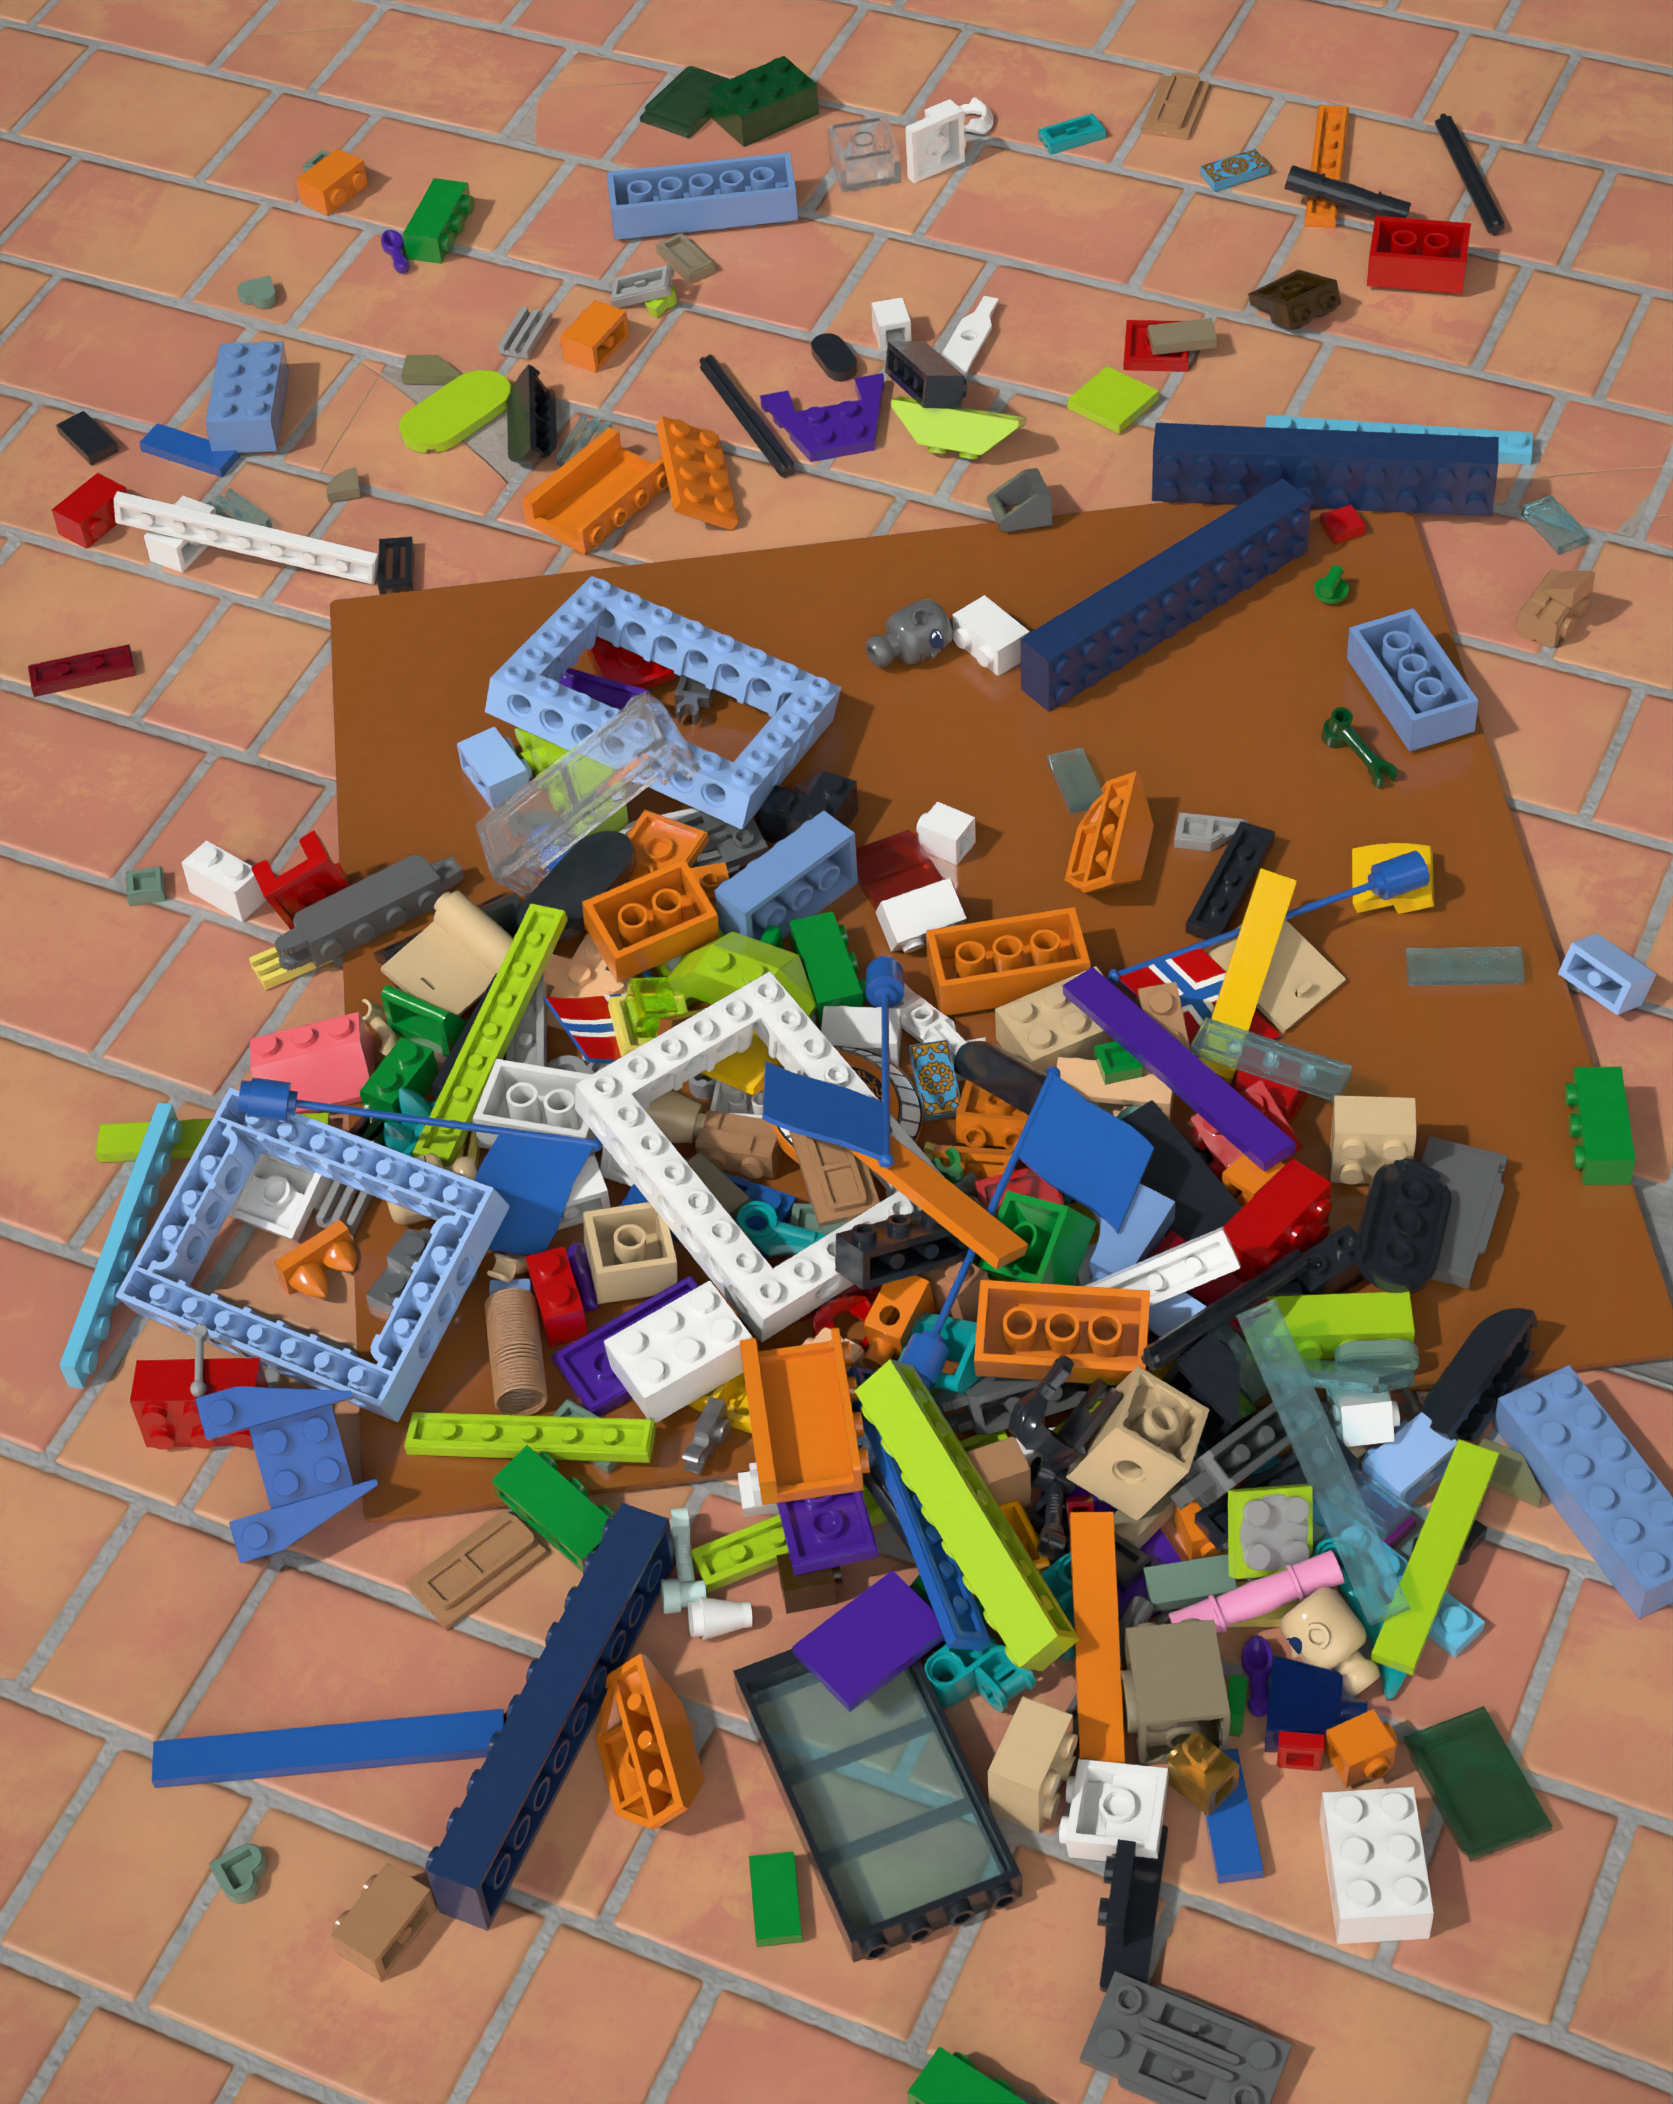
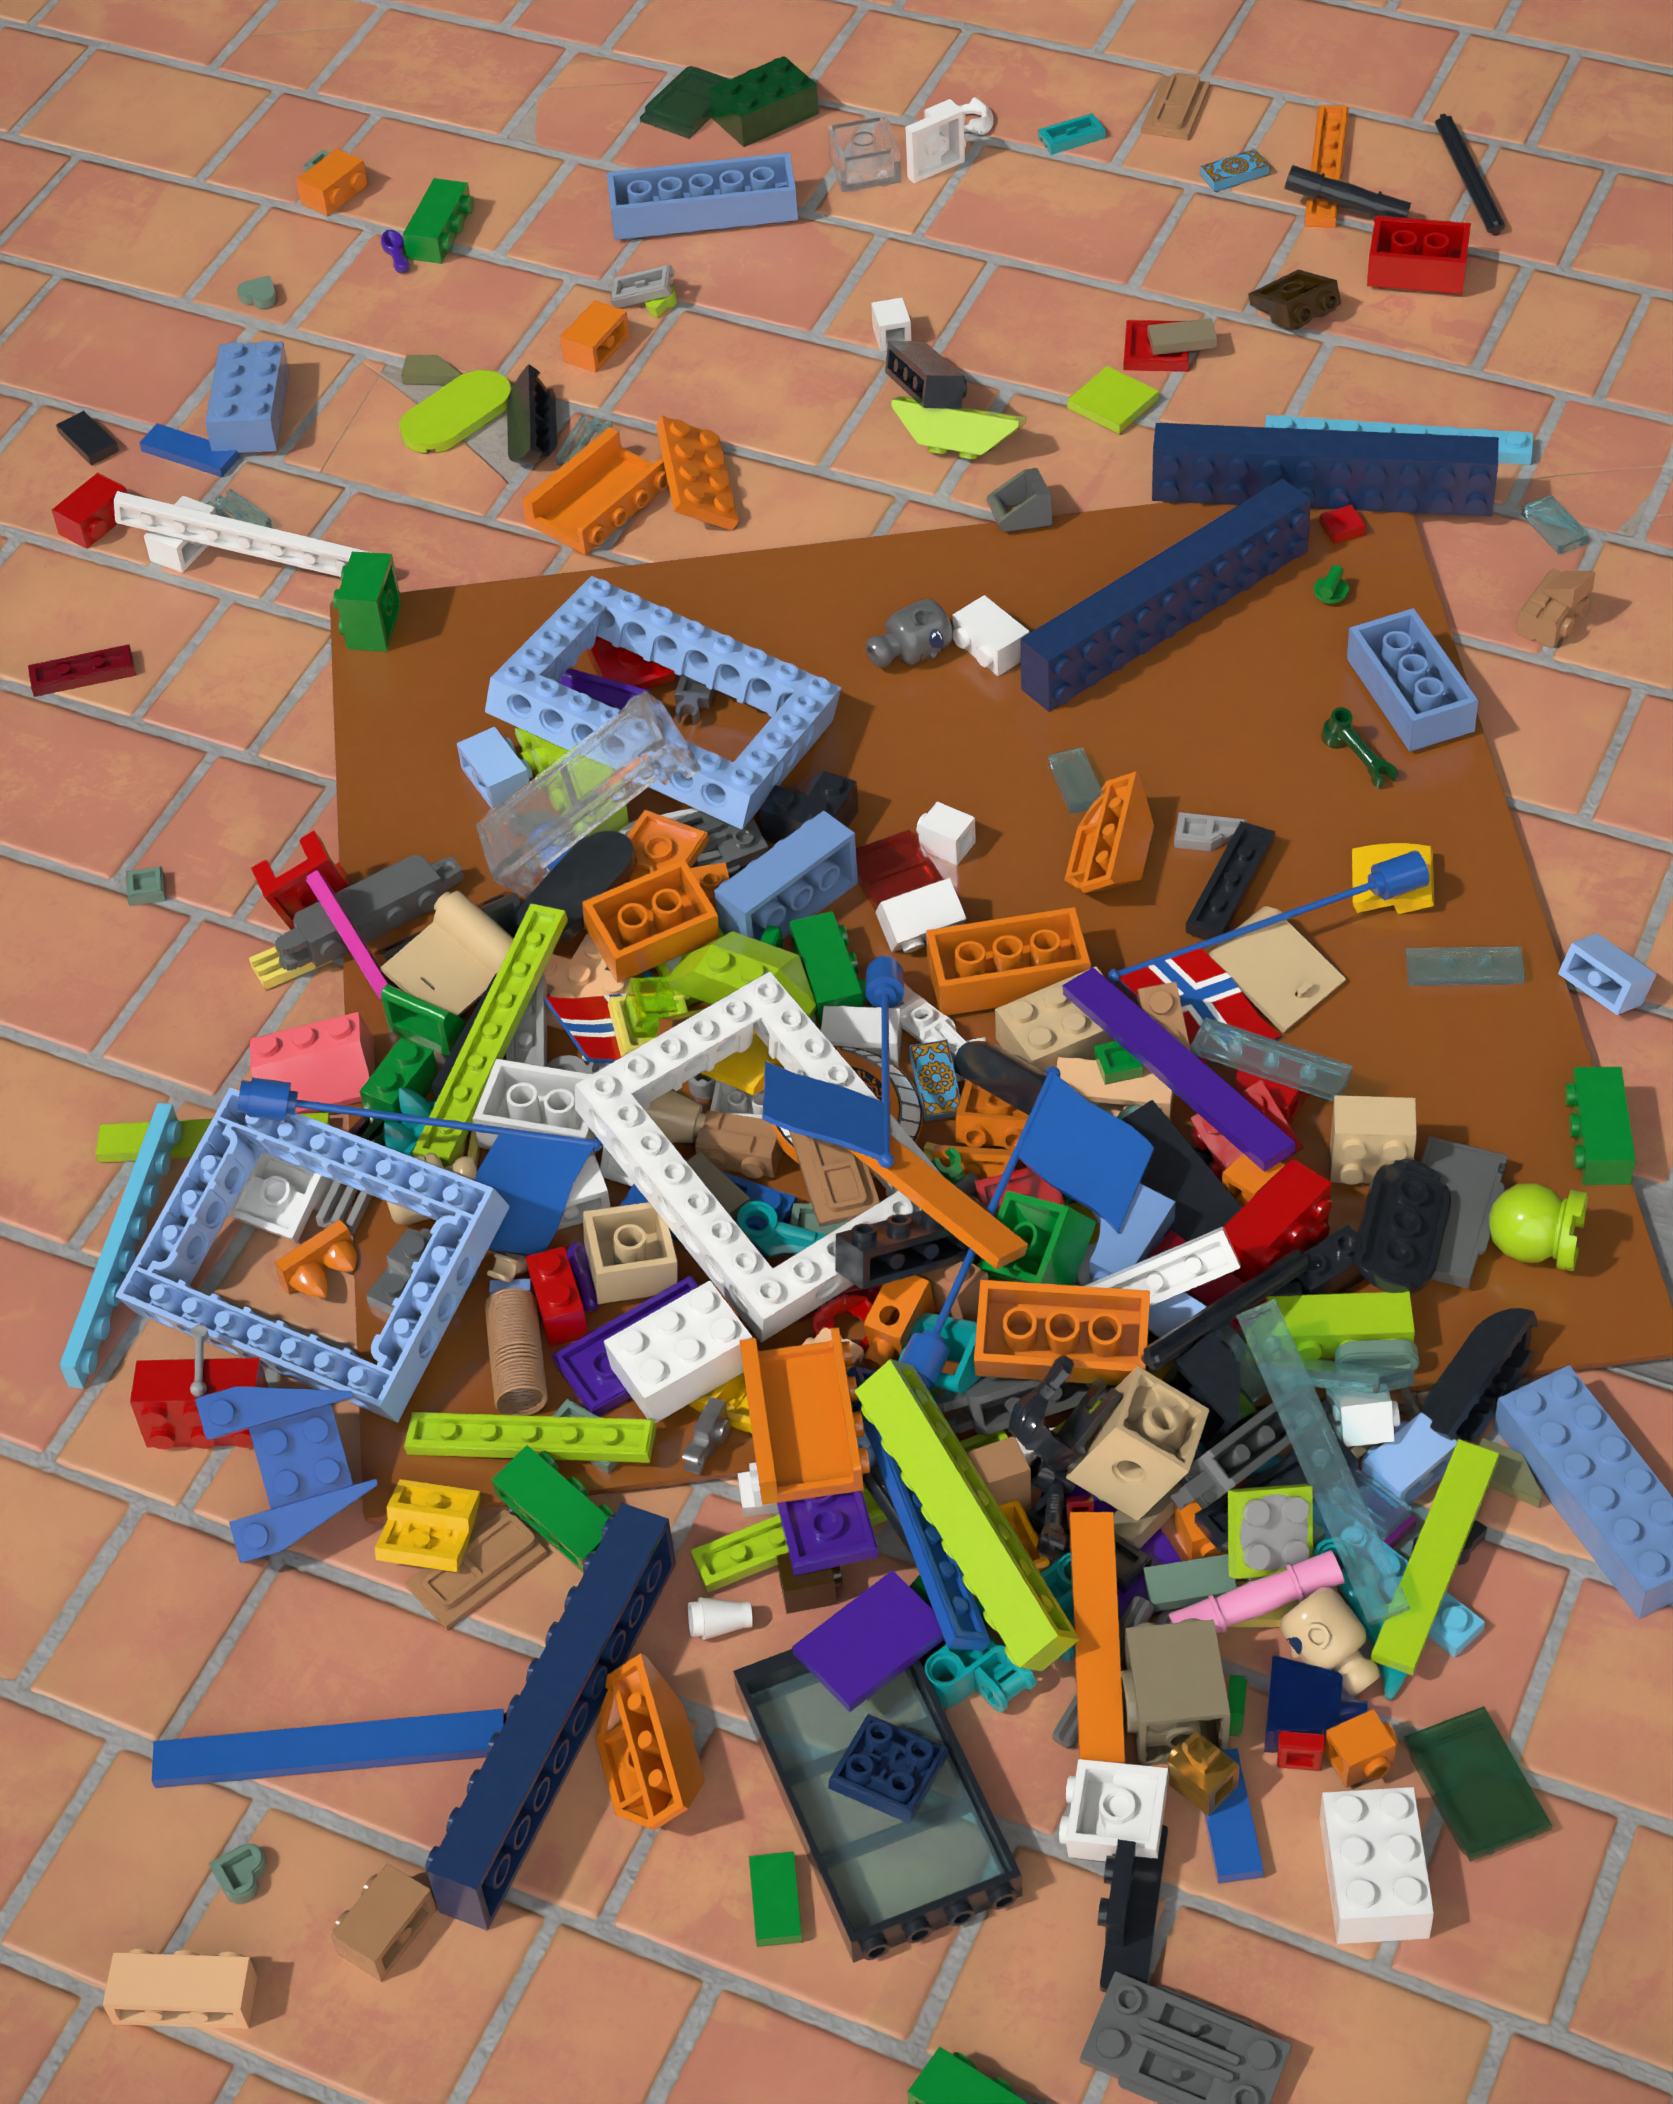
(180, 1989): none -> light nougat brick
(223, 881): white brick -> none
(344, 486): dark tan tile -> none
(348, 931): none -> dark pink tile
(368, 601): none -> green slope
(385, 1032): tan piece -> none
(396, 582): black tile -> none
(428, 1525): none -> yellow slope
(519, 332): light grey tile -> none
(680, 1591): light aqua brick -> none
(685, 258): dark tan tile -> none
(747, 416): black axle -> none
(831, 429): dark purple wing -> none
(834, 357): black tile -> none
(888, 1768): none -> dark blue tile
(970, 336): white piece -> none
(1032, 1765): tan brick -> none
(1252, 957): yellow tile -> none
(1257, 1665): dark purple piece -> none
(1535, 1223): none -> lime tile

